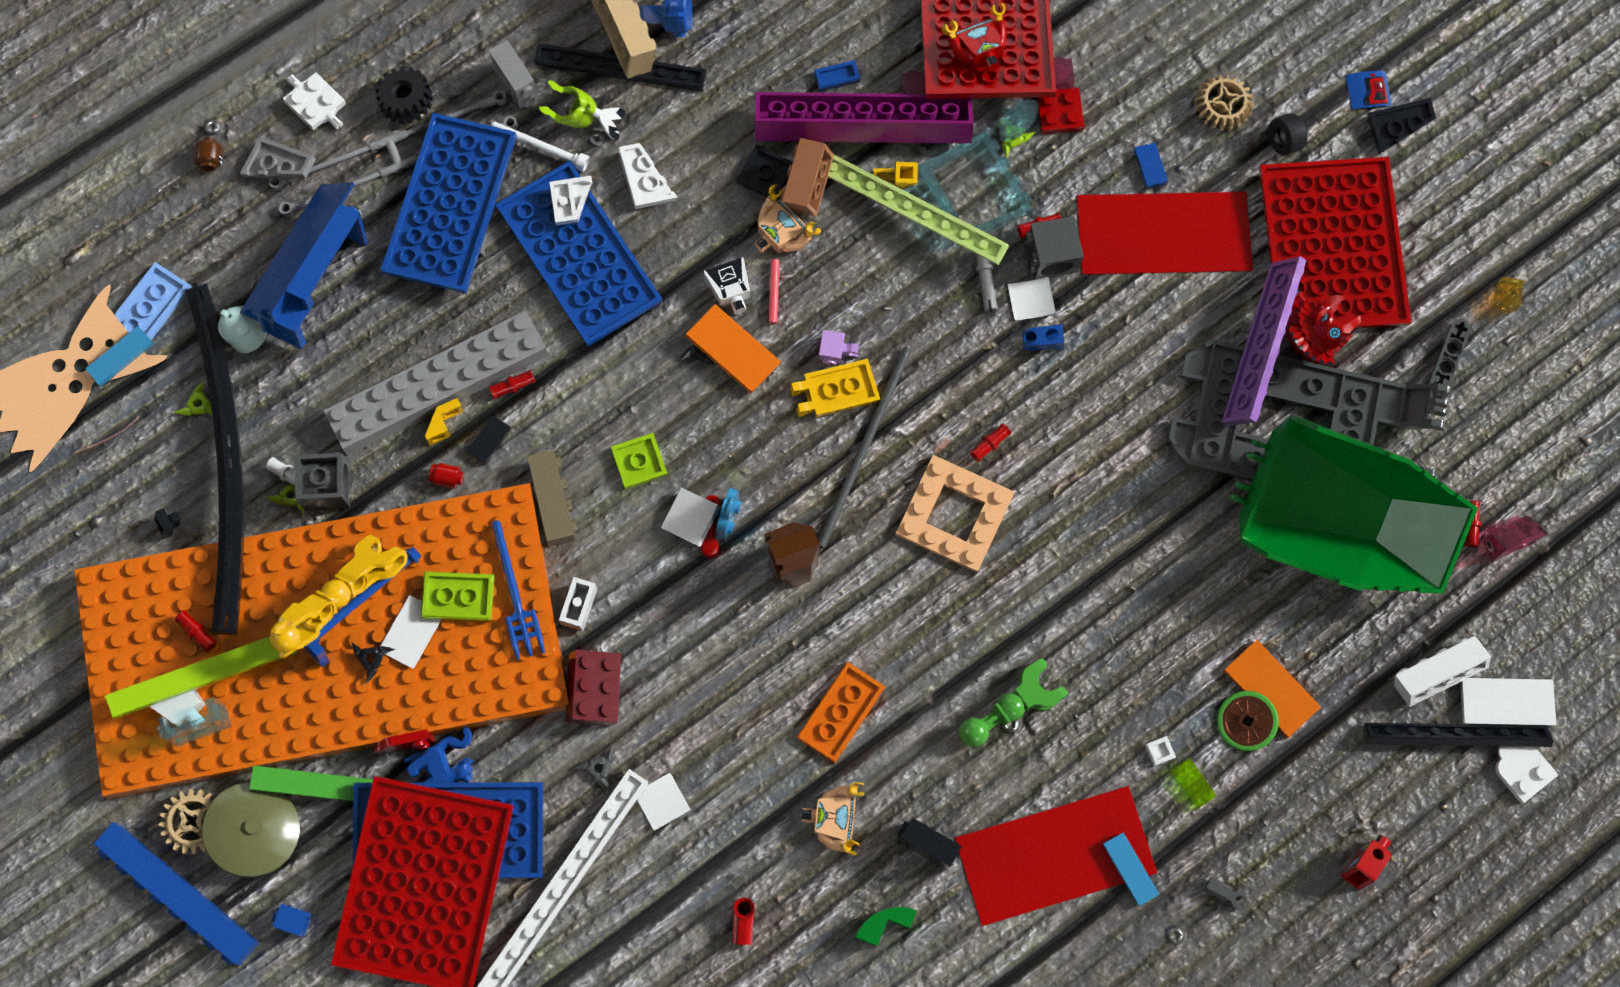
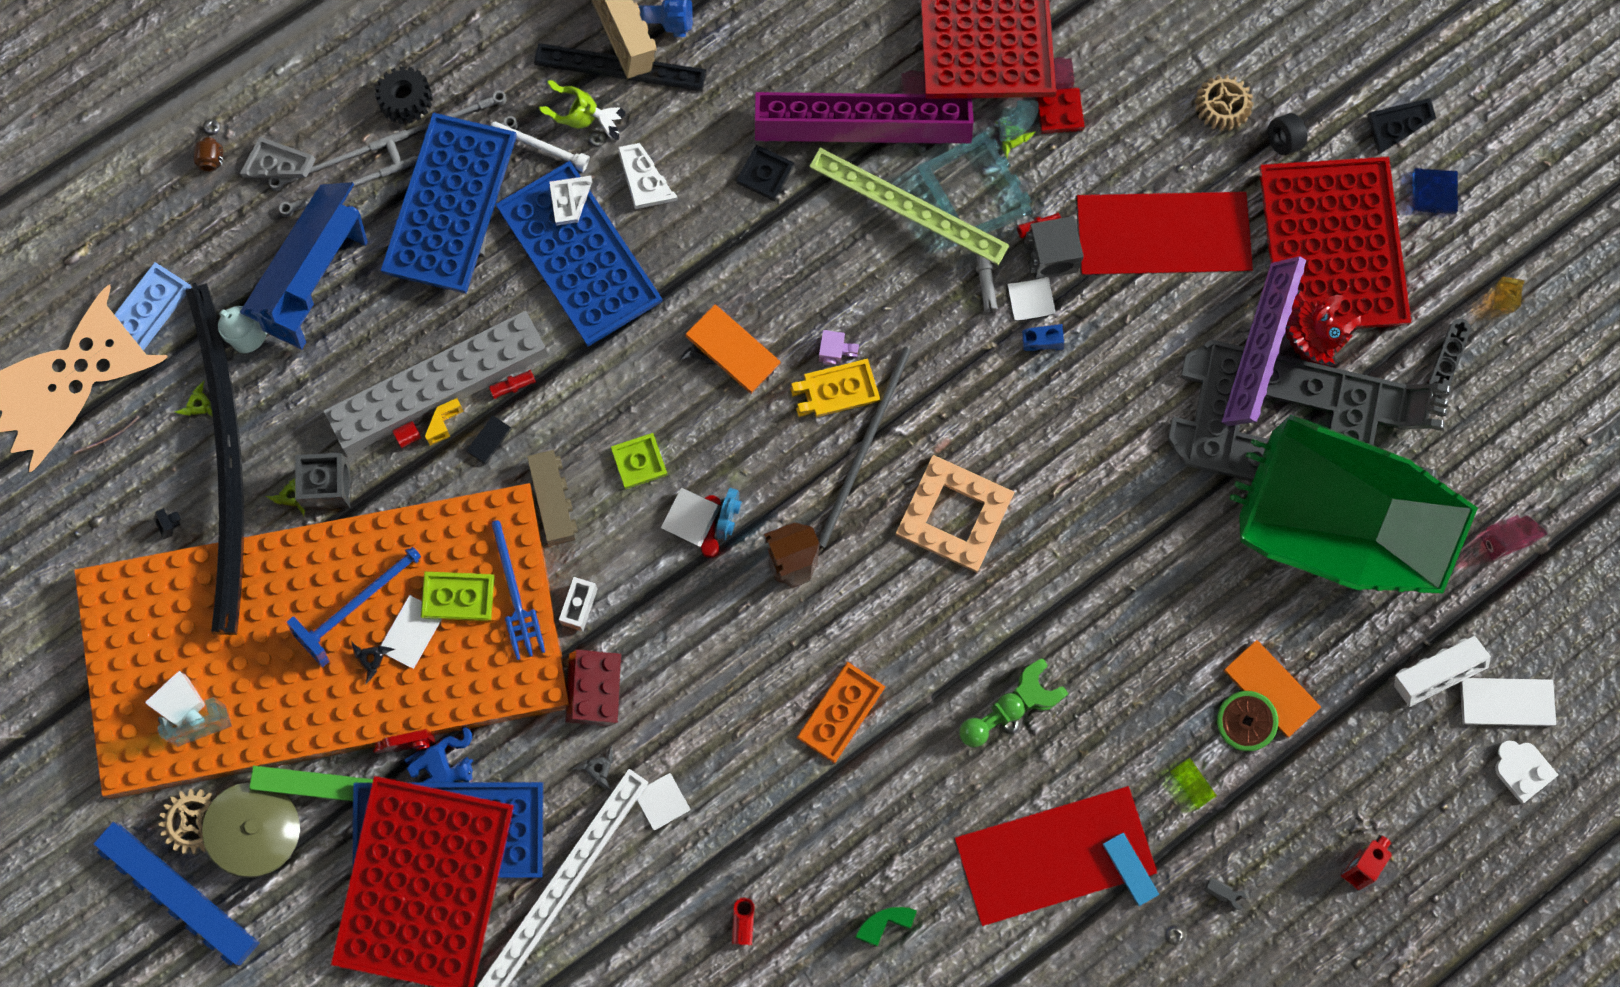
(119, 356): dark azure tile -> none
(191, 677): lime tile -> none
(195, 631): red pin -> none
(284, 471): white axle -> none
(291, 920): blue brick -> none
(314, 101): white plate -> none
(318, 609): yellow piece -> none
(406, 434): none -> red beam
(446, 475): red brick -> none
(514, 74): light grey brick -> none
(729, 284): torso -> none
(773, 296): coral bar -> none
(781, 227): light nougat torso -> none
(807, 177): nougat brick -> none
(835, 817): light nougat torso -> none
(837, 75): blue tile -> none
(902, 176): yellow slope -> none
(928, 843): black brick -> none
(979, 42): red torso -> none
(990, 442): red pin -> none
(1150, 165): blue tile -> none
(1160, 751): white tile -> none
(1368, 89): sticker -> none
(1435, 191): none -> clear blue tile
(1458, 734): black tile -> none
(1472, 538): red pin -> none

